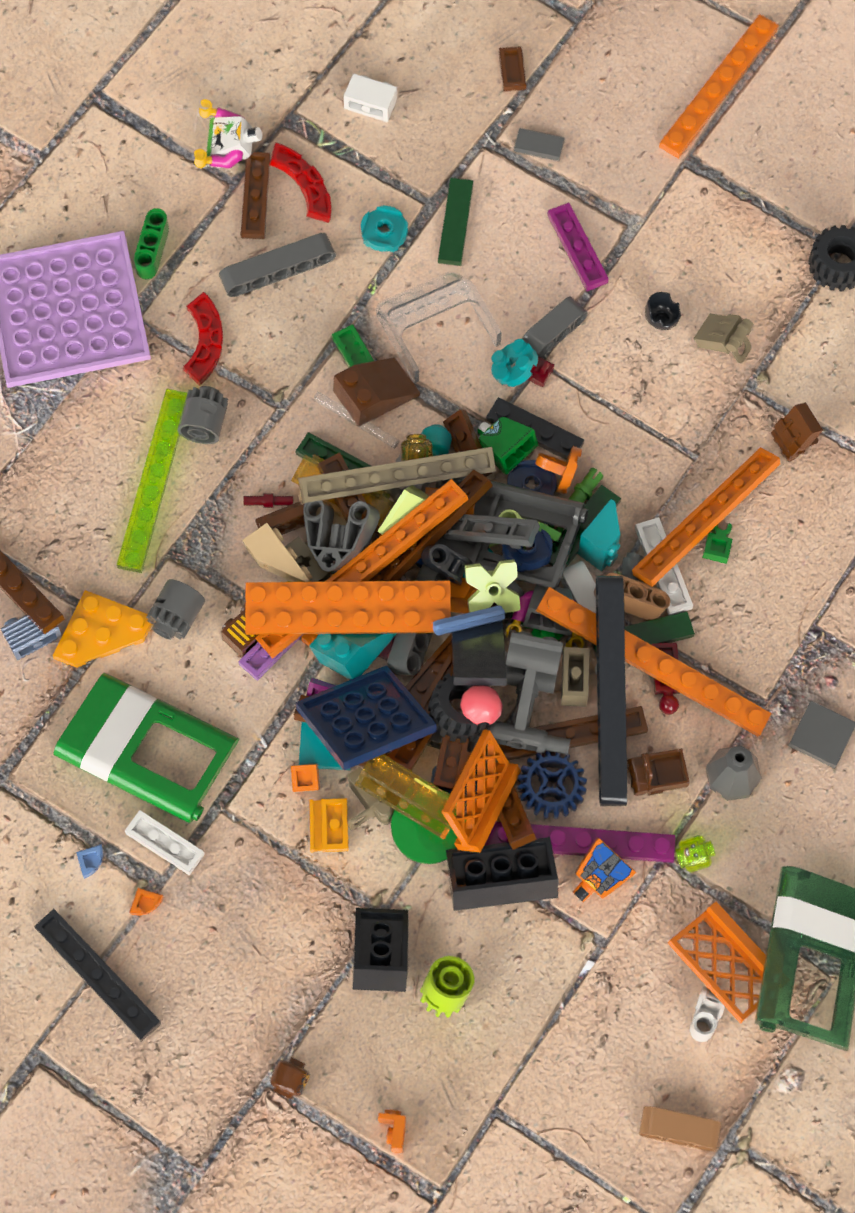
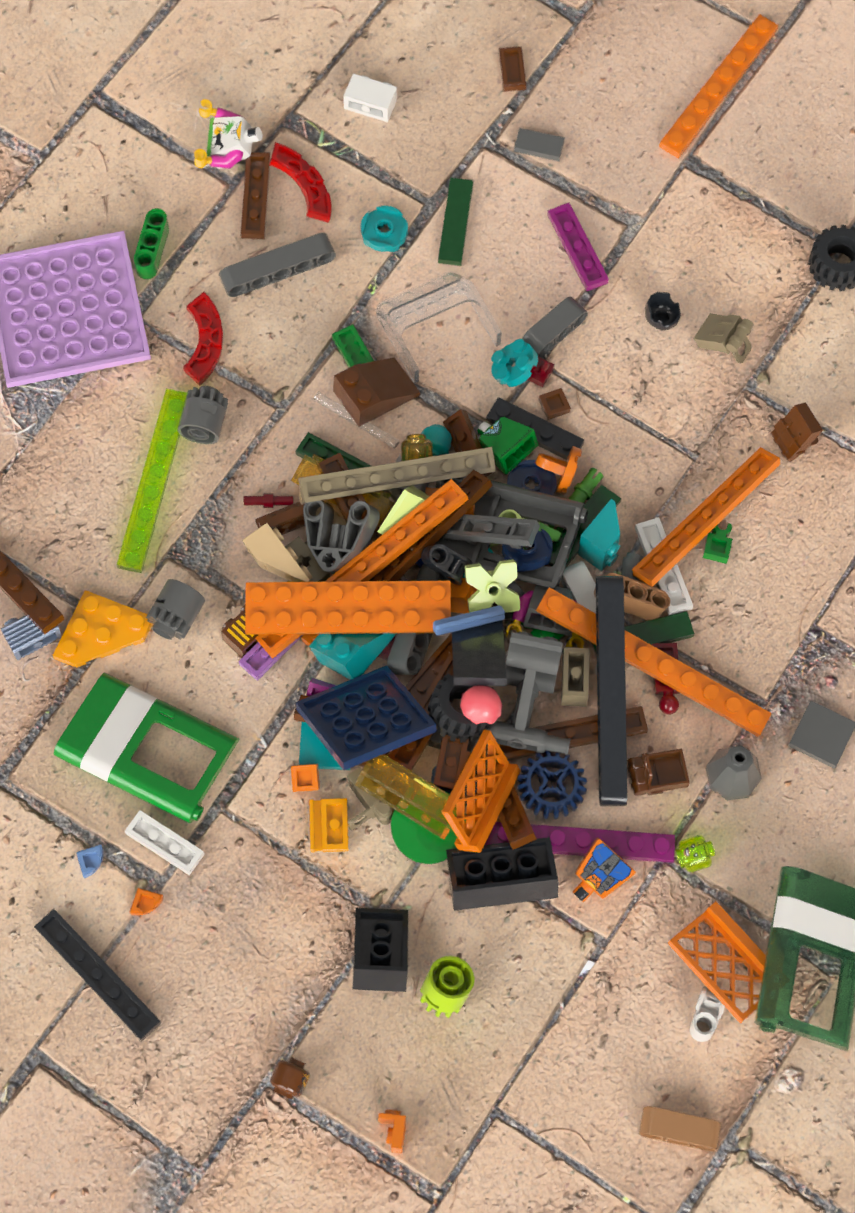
(554, 404): none -> reddish brown plate

